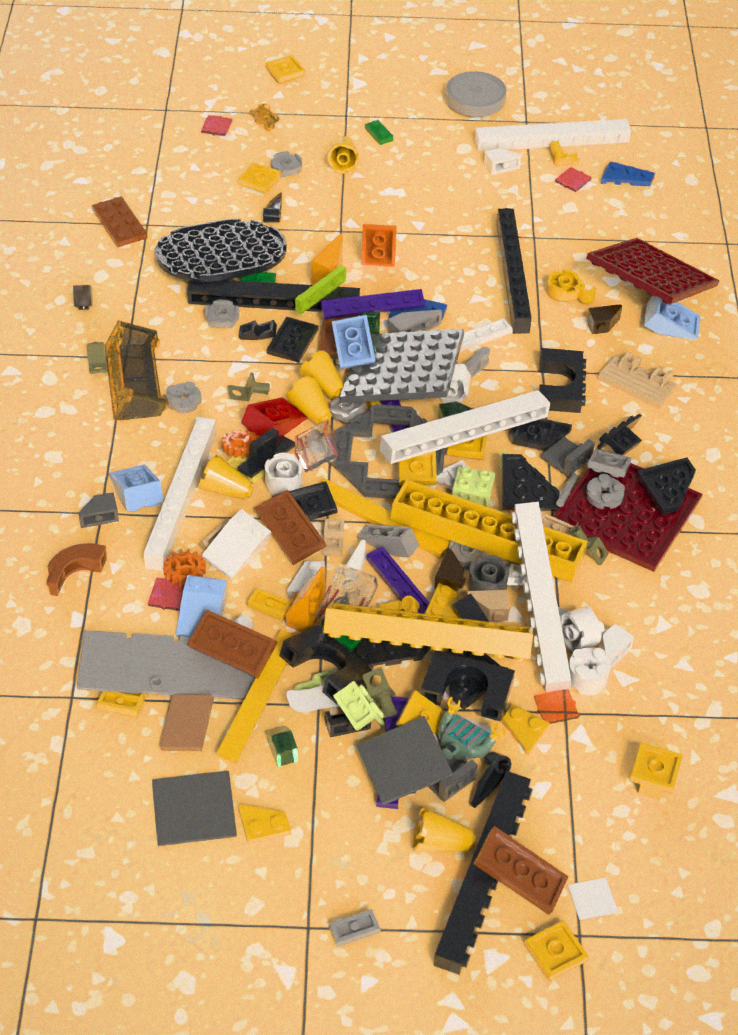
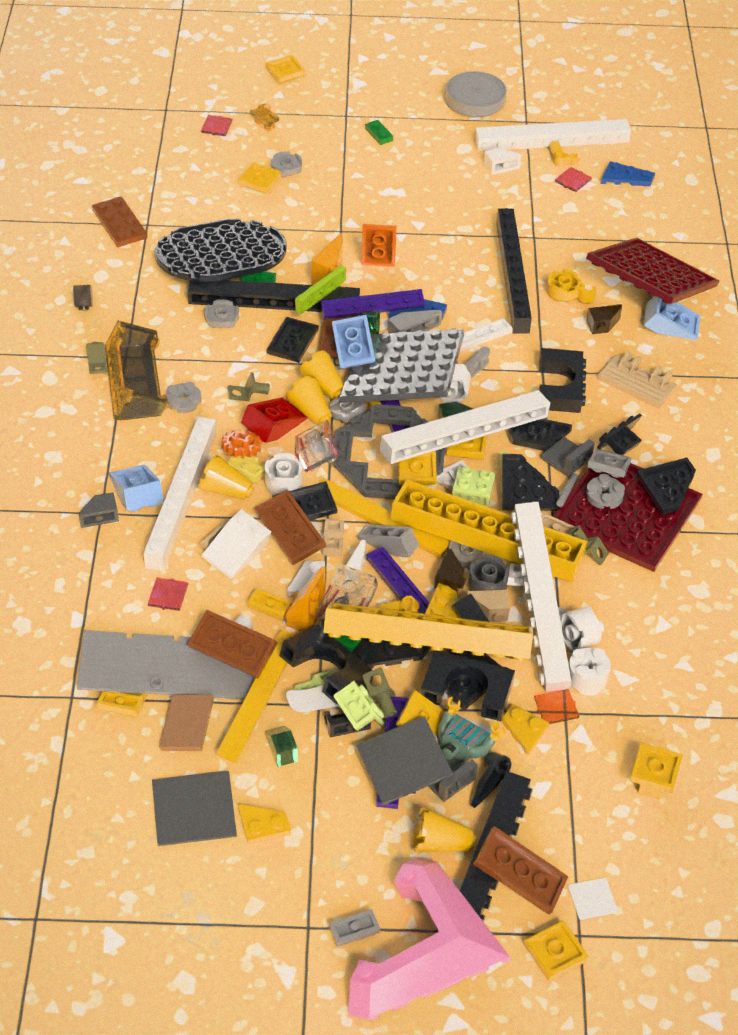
(74, 559): dark orange arch -> none
(183, 565): orange gear -> none
(197, 597): light blue slope -> none
(253, 331): black slope -> none
(264, 449): black bracket -> none
(272, 212): piece -> none
(343, 155): yellow cone -> none
(454, 953): none -> bright pink wedge
(616, 643): white slope -> none

